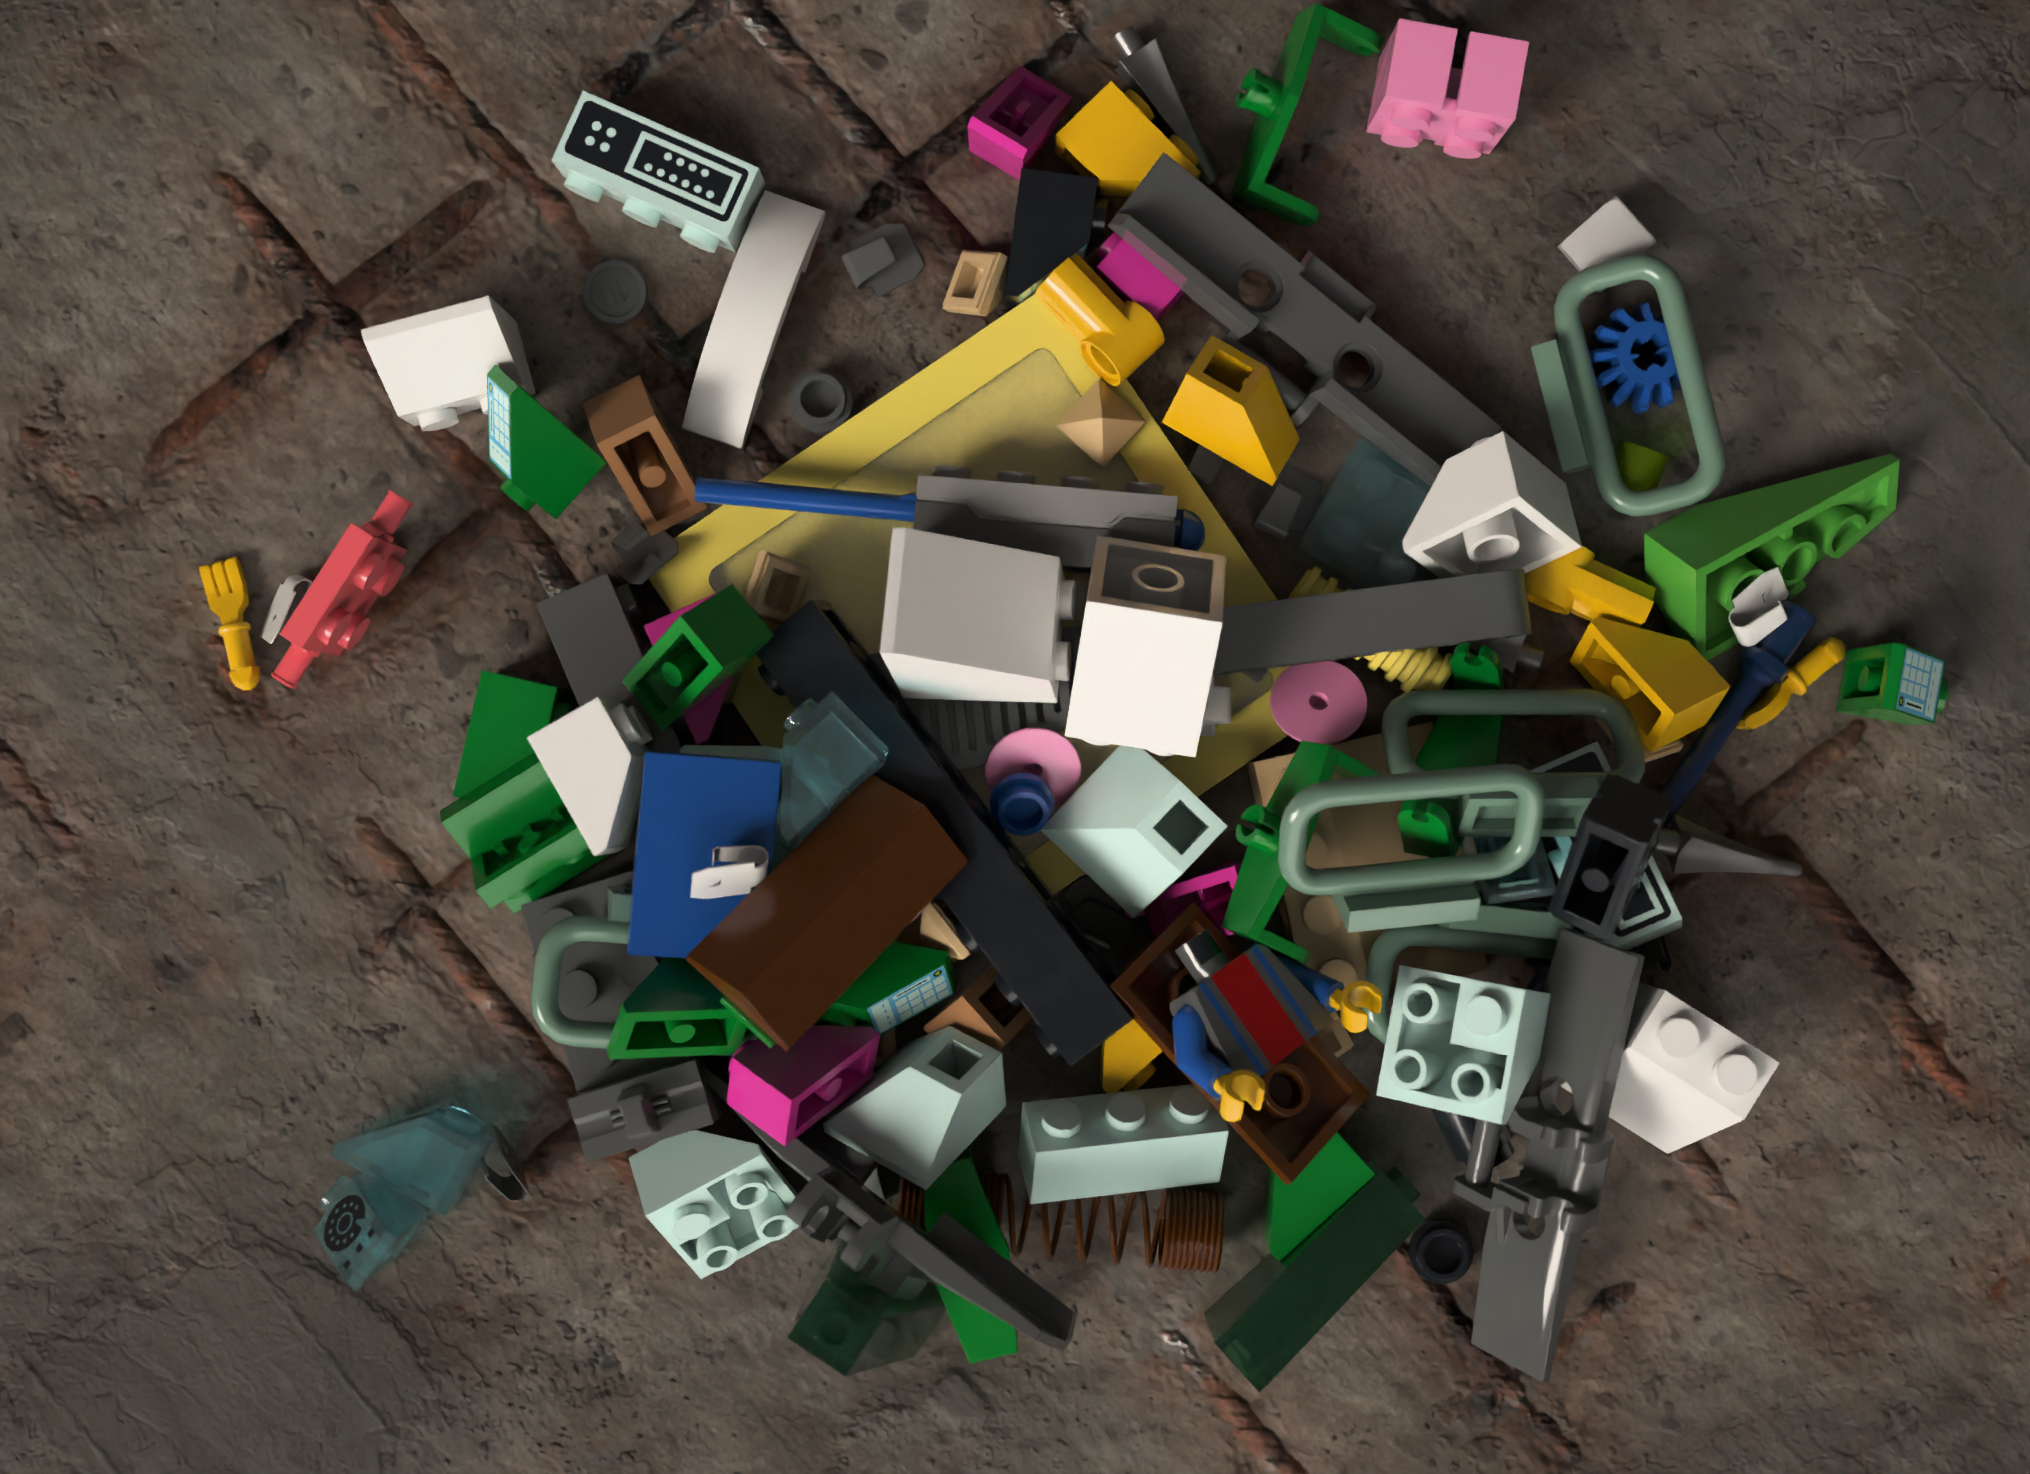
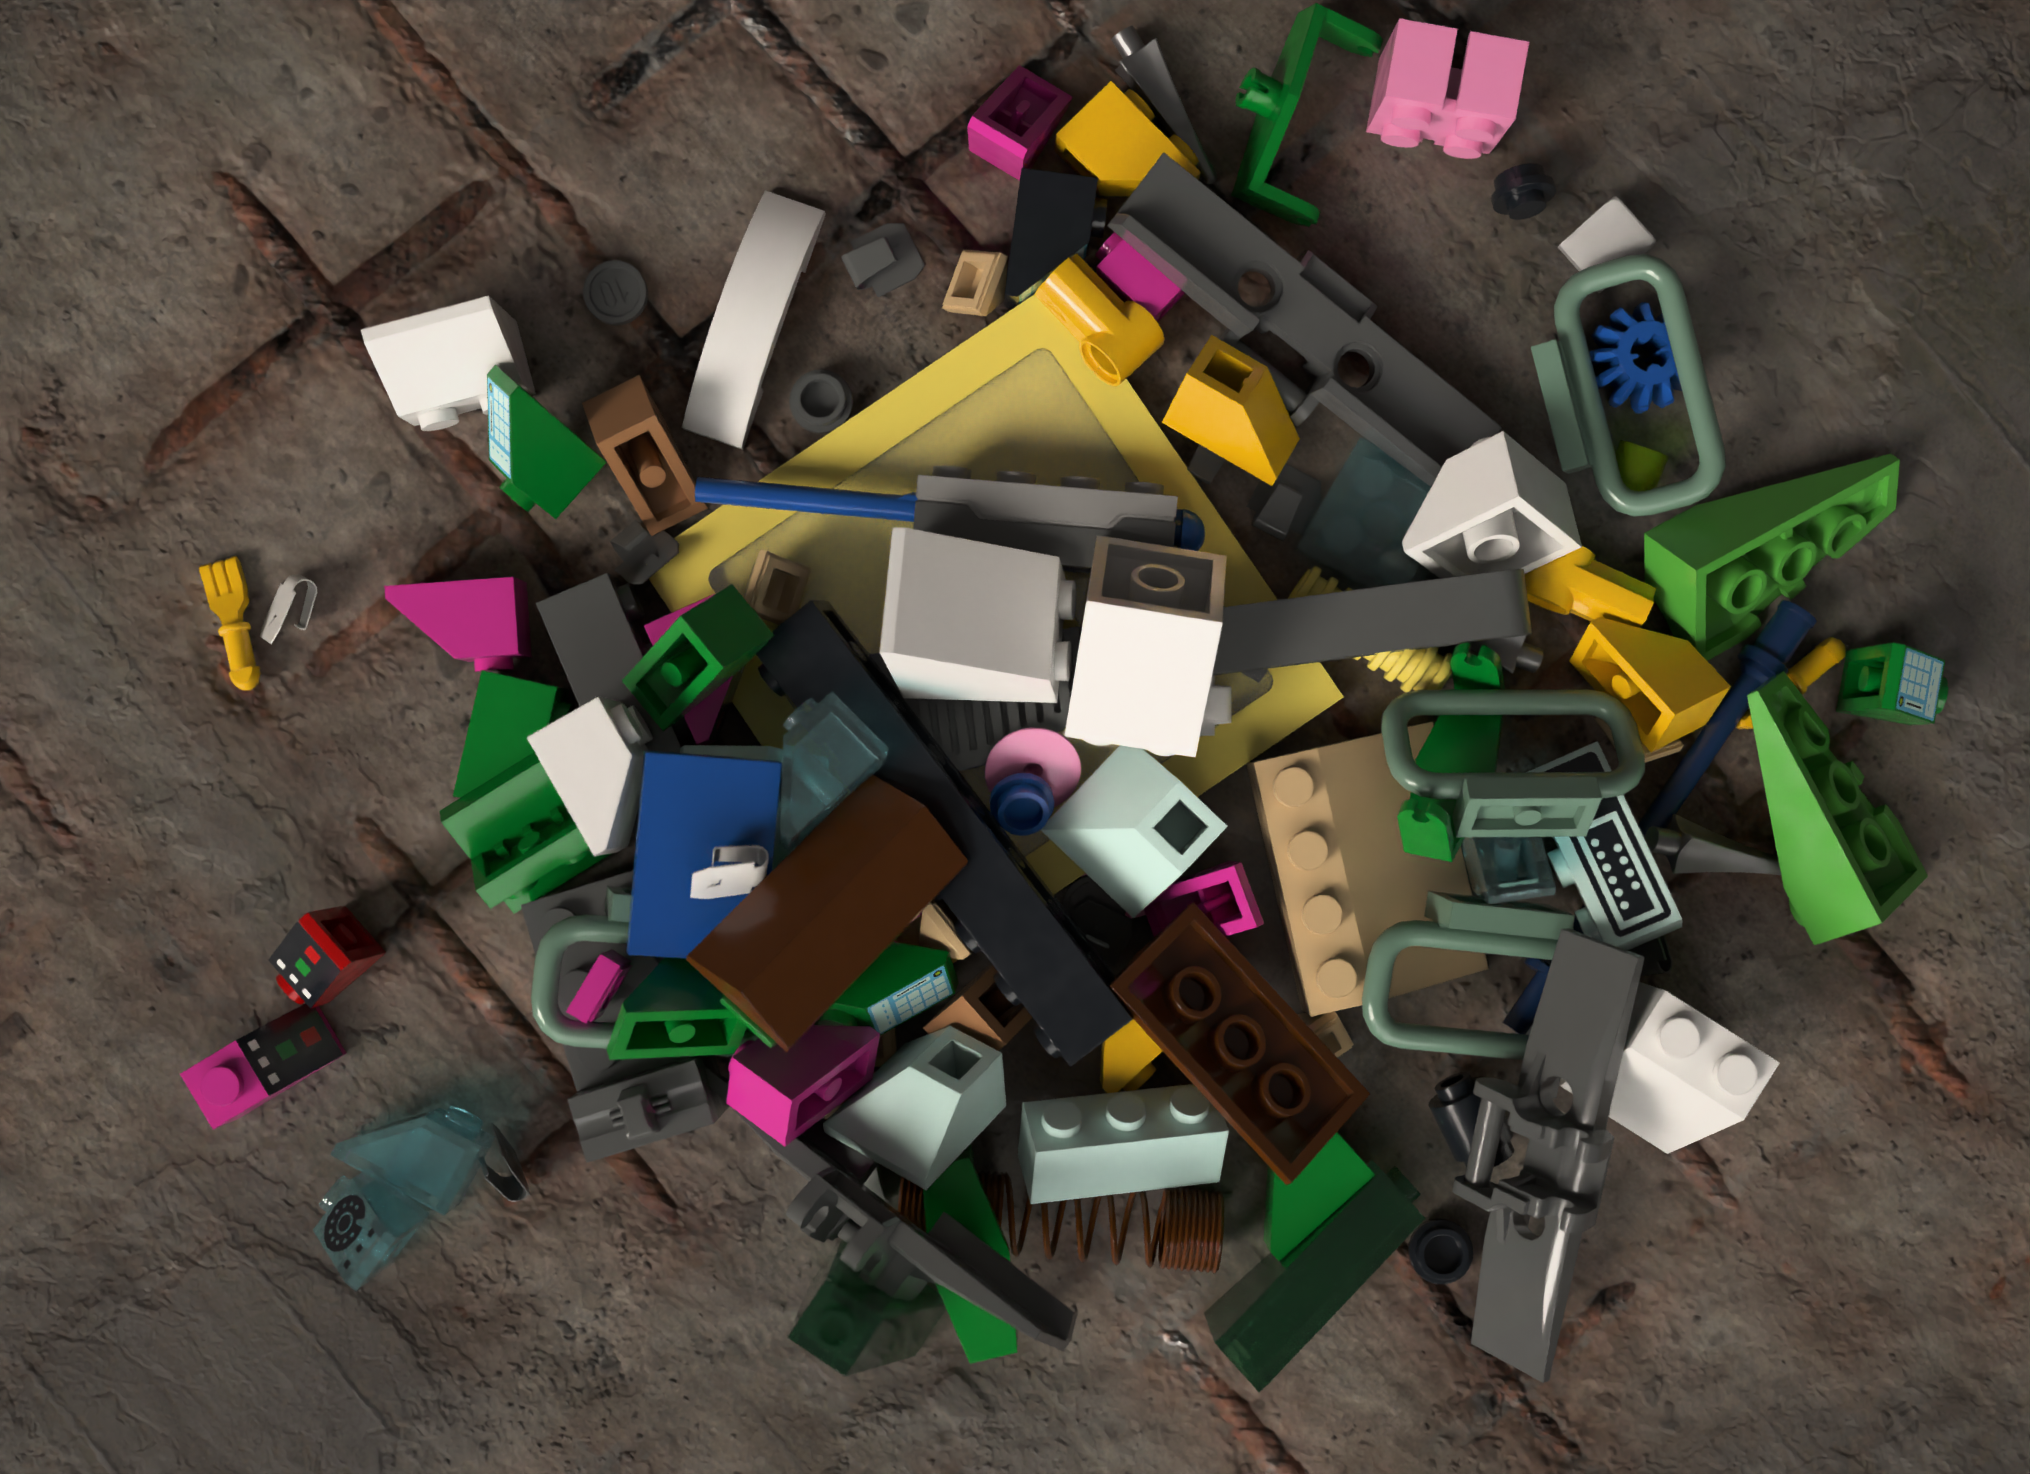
(262, 1064): none -> slope
(324, 956): none -> slope
(351, 579): coral plate -> none
(470, 618): none -> dark pink slope
(599, 986): none -> dark pink tile
(657, 174): brick -> none
(712, 1197): light aqua slope -> none
(1100, 423): tan slope -> none
(1252, 1016): torso -> none
(1259, 878): green piece -> none
(1318, 702): bright pink piece -> none
(1410, 890): sand green bar -> none
(1461, 1043): light aqua slope -> none
(1522, 191): none -> black plate
(1609, 856): black brick -> none
(1754, 617): white piece -> none
(1835, 851): none -> bright green wedge

